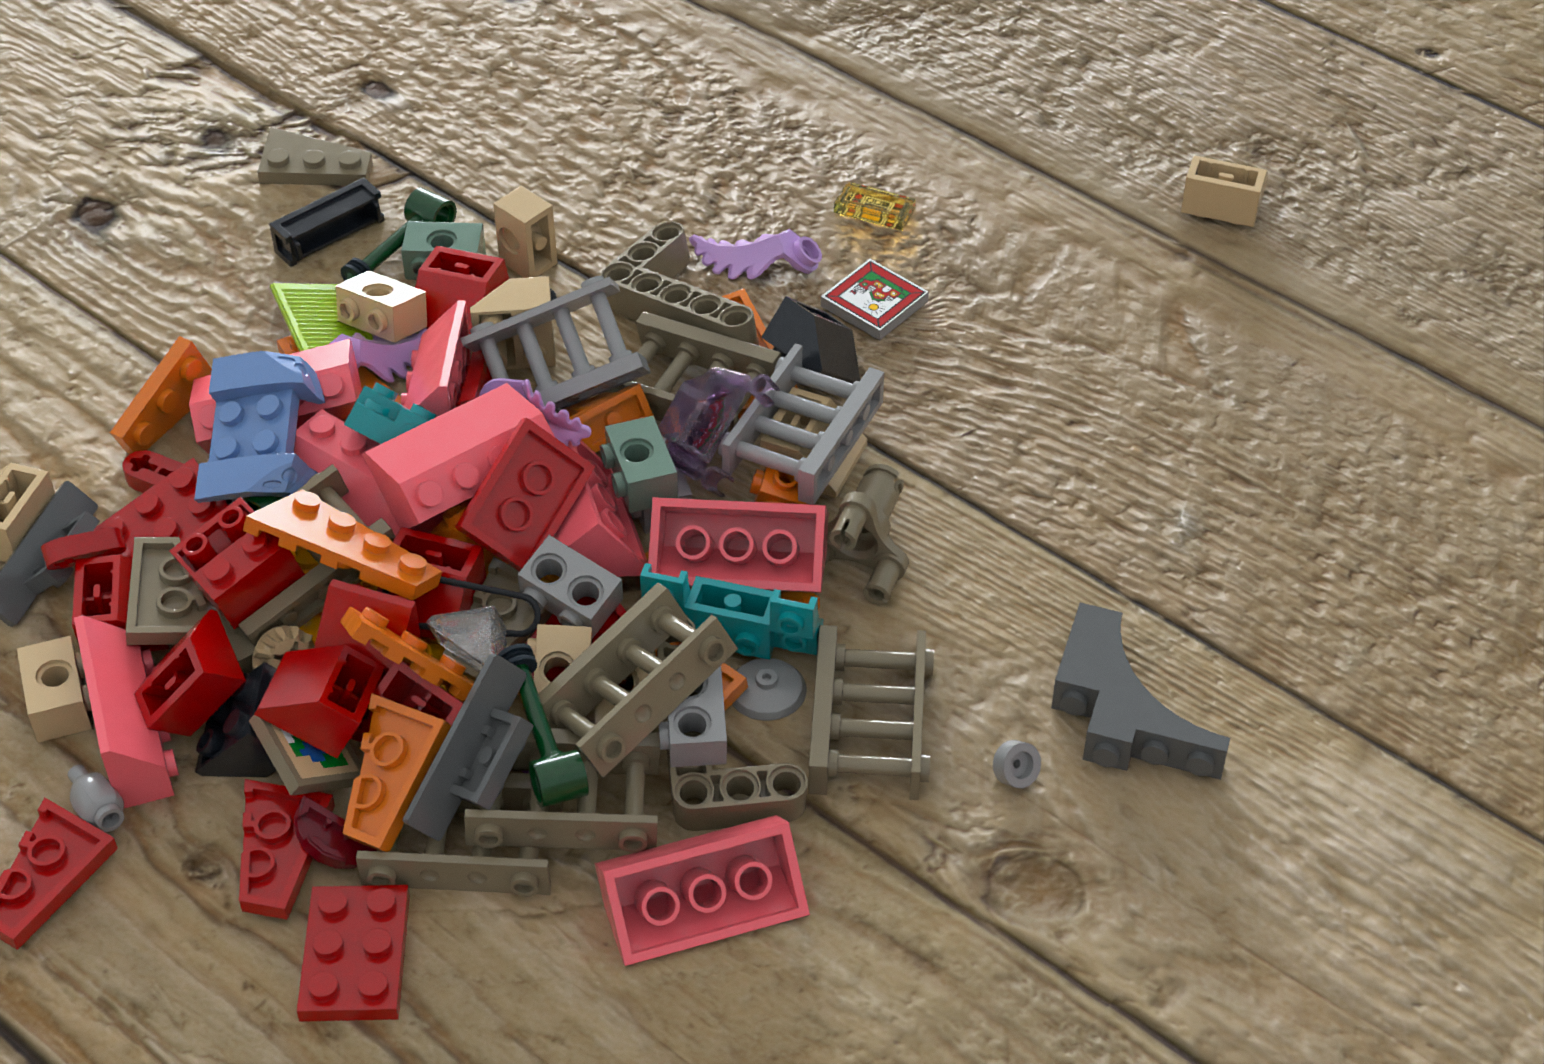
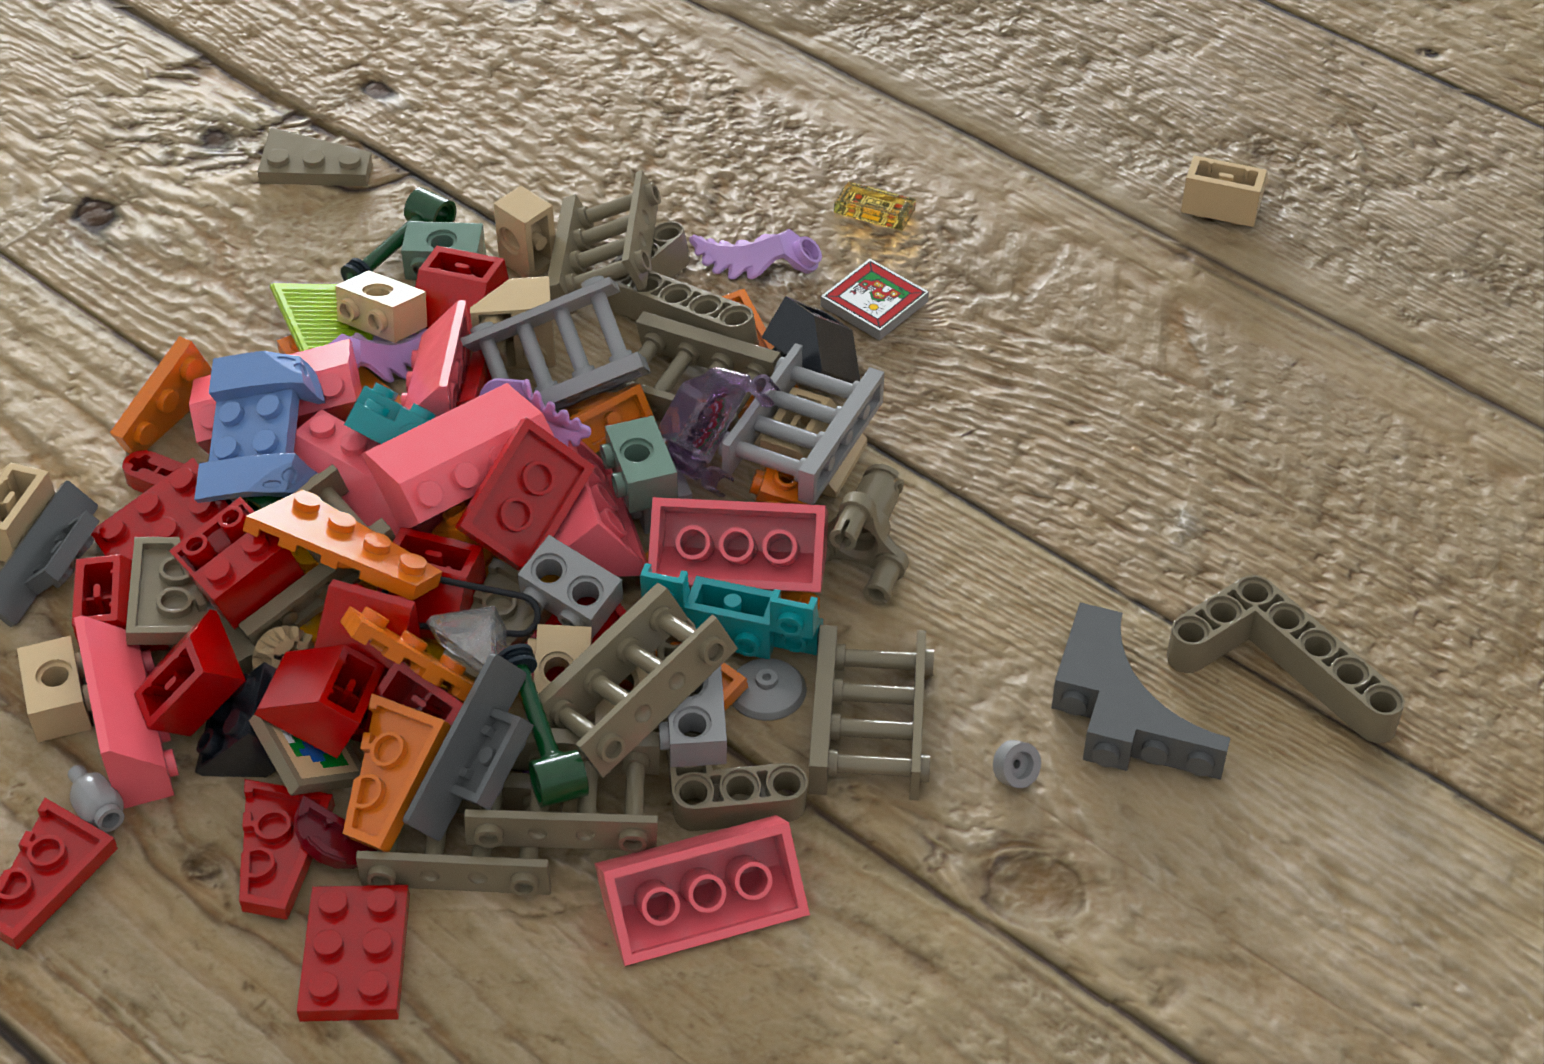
(65, 550): red beam -> none
(326, 221): black container -> none
(575, 236): none -> dark tan fence
(1297, 643): none -> dark tan beam

